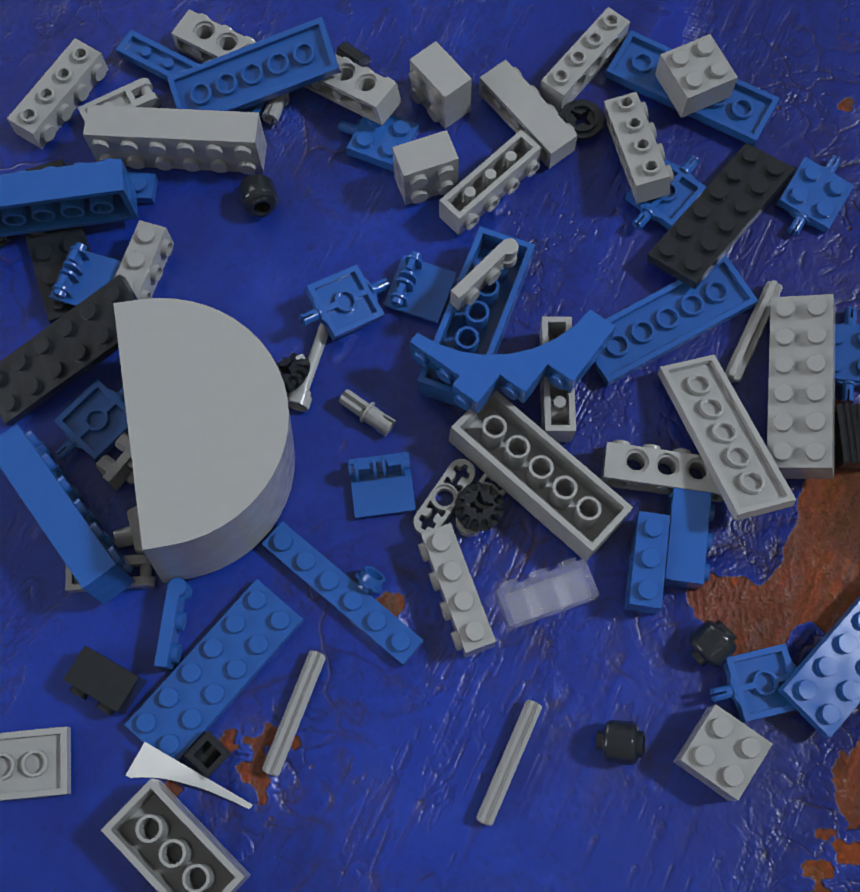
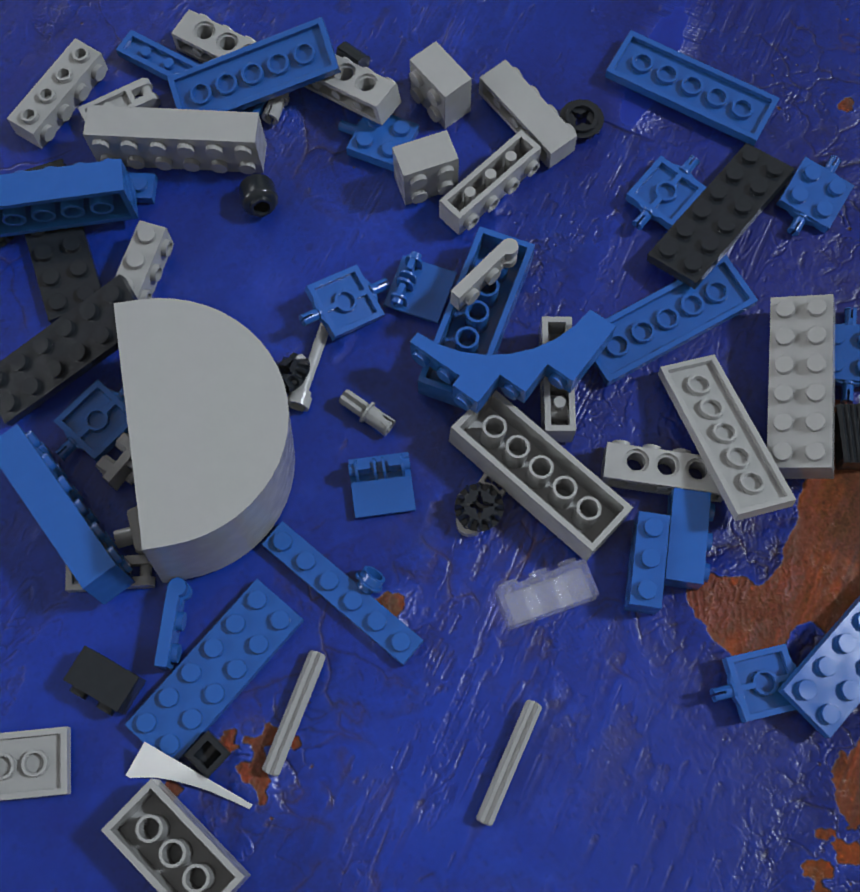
(82, 275): blue hinge -> none
(449, 475): light grey beam -> none
(457, 590): light grey brick -> none
(584, 59): light grey brick -> none
(621, 742): black head -> none
(637, 147): light grey brick -> none
(695, 75): light grey brick -> none
(712, 643): black head -> none
(723, 753): light grey brick -> none
(752, 332): light grey axle -> none

